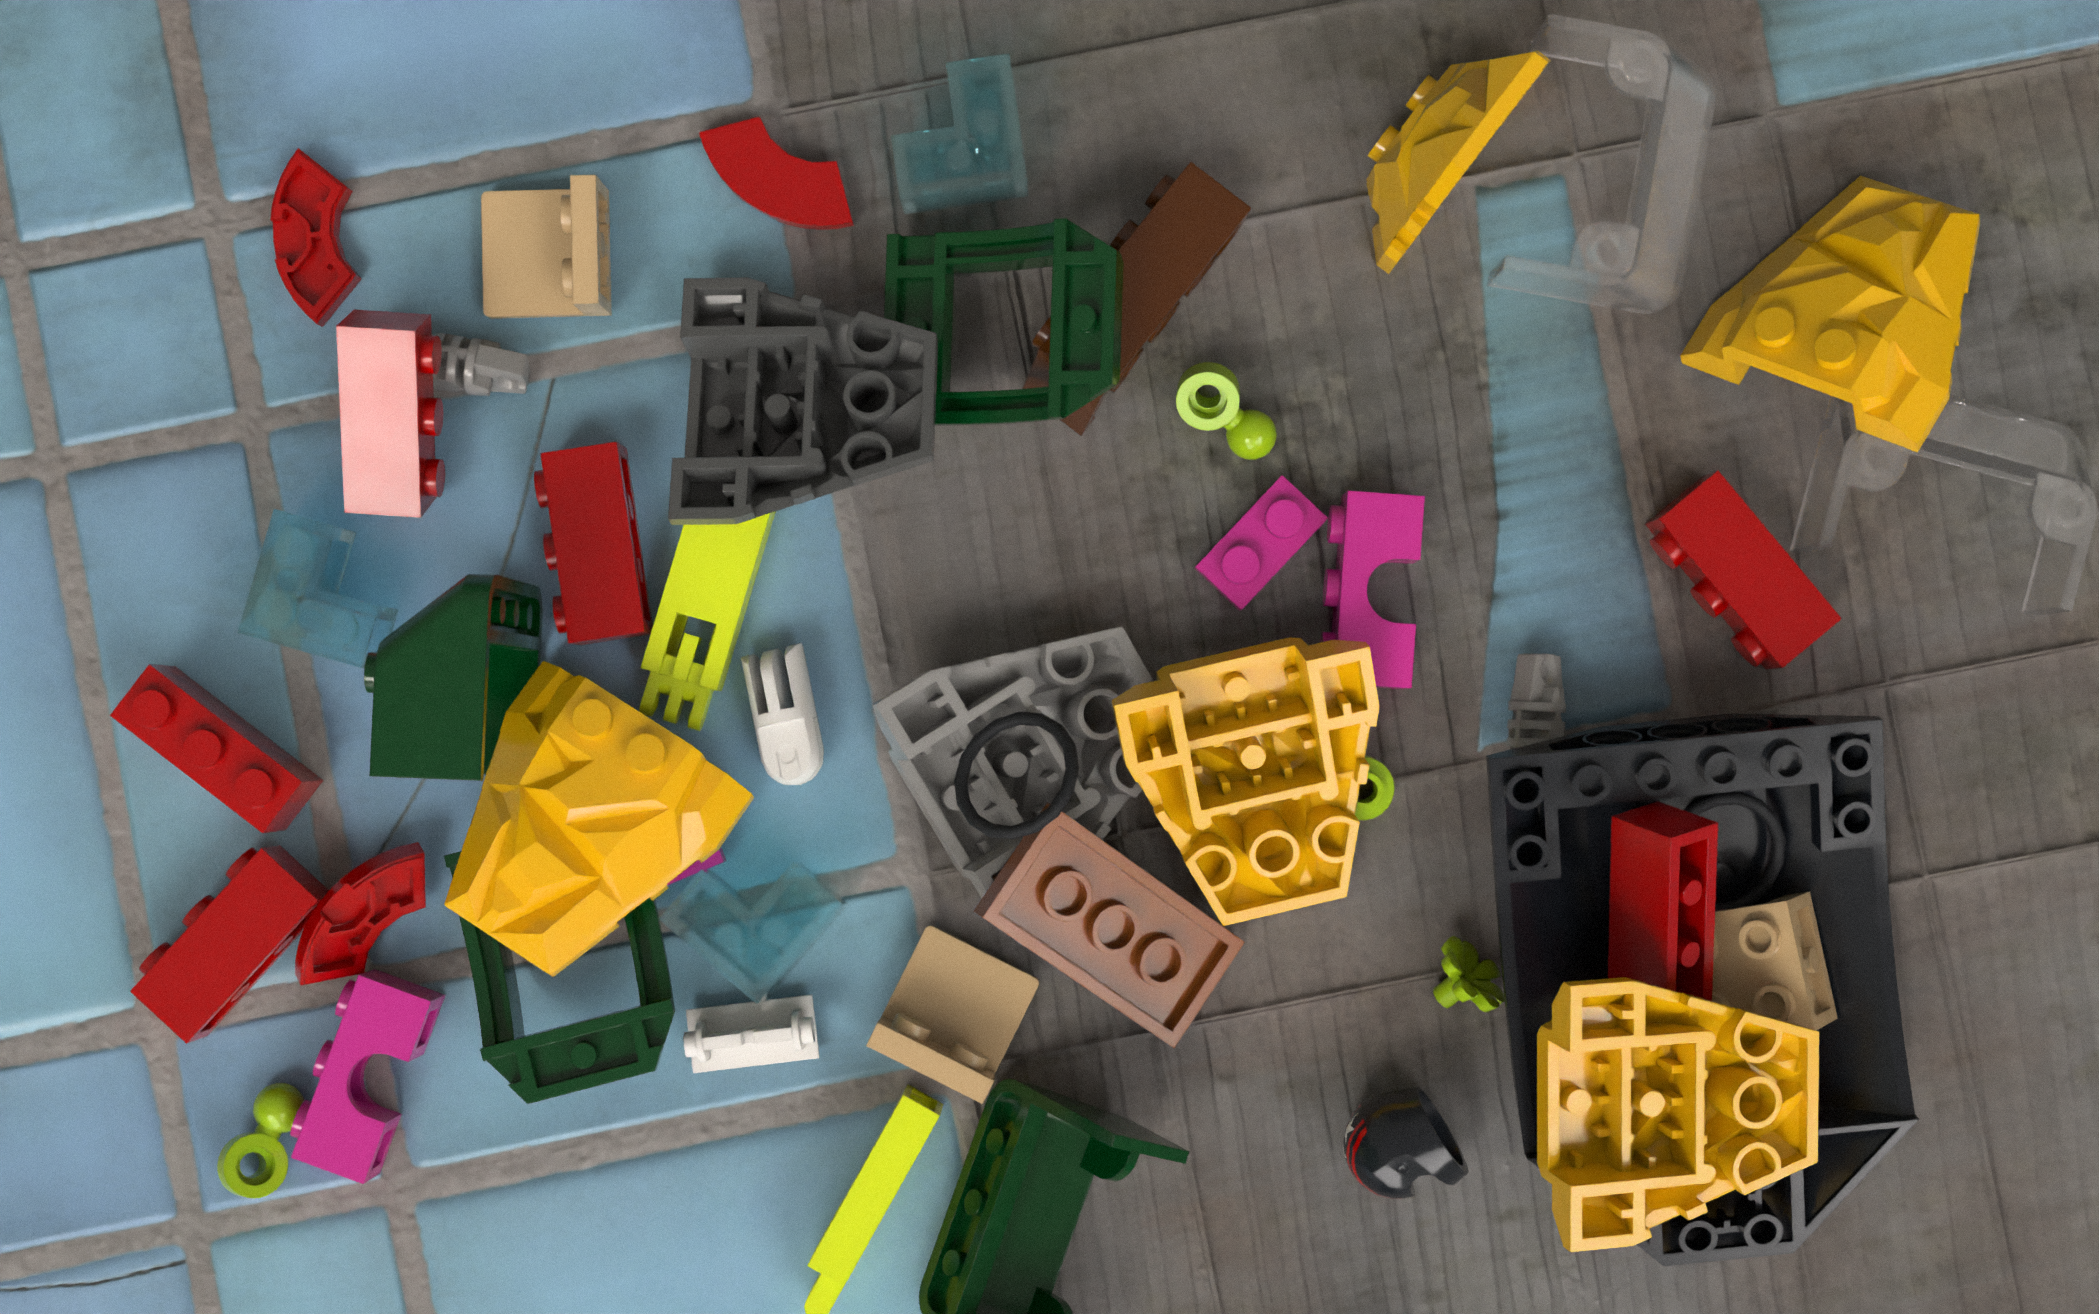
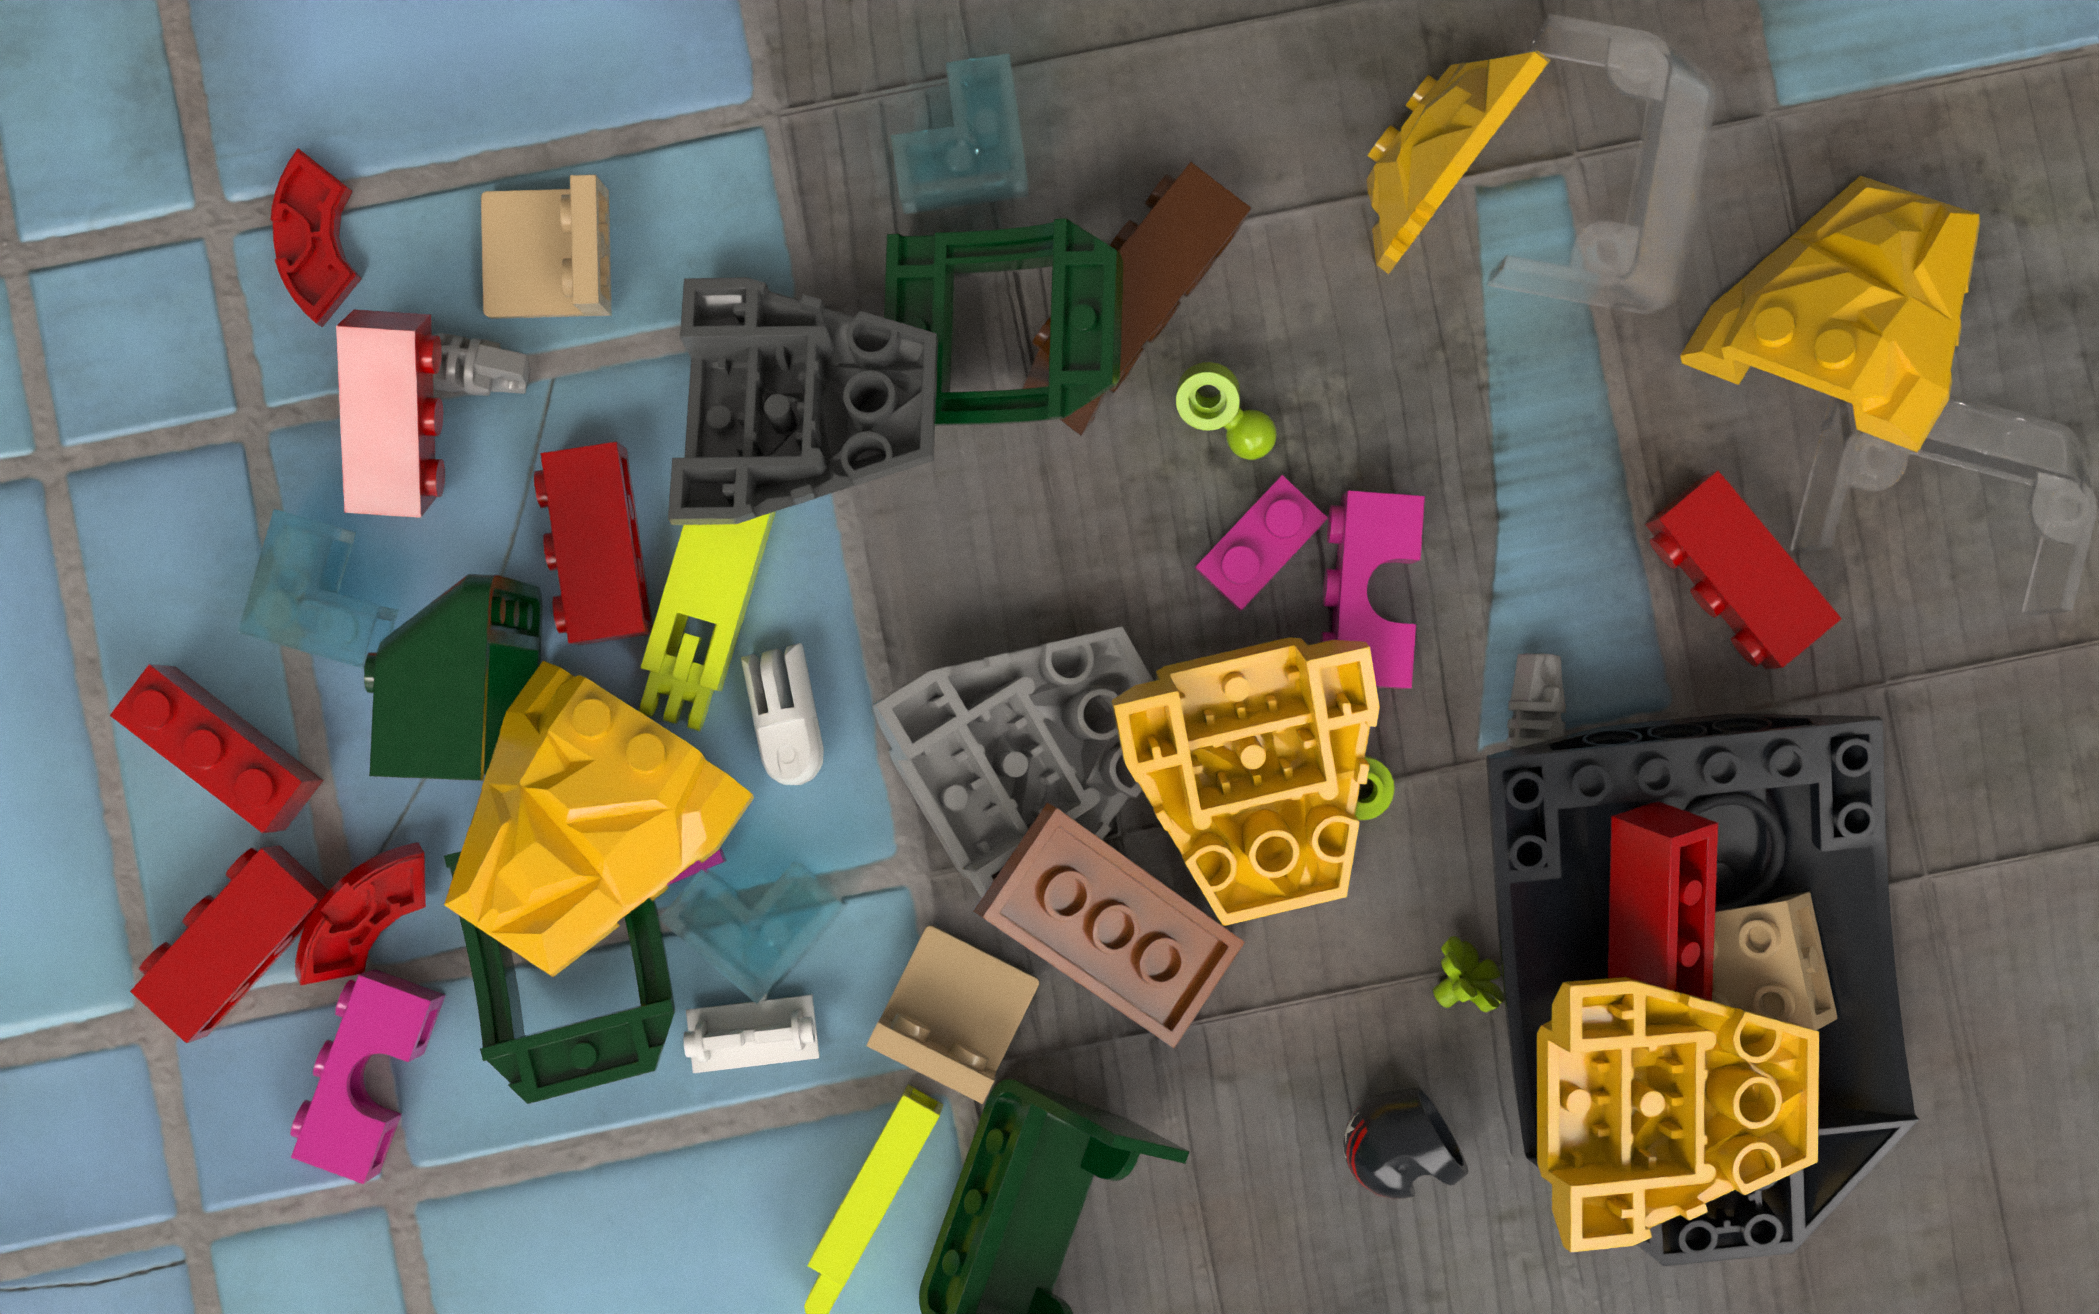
(274, 1113): lime plate -> none
(775, 182): red tile -> none
(1058, 803): black piece -> none

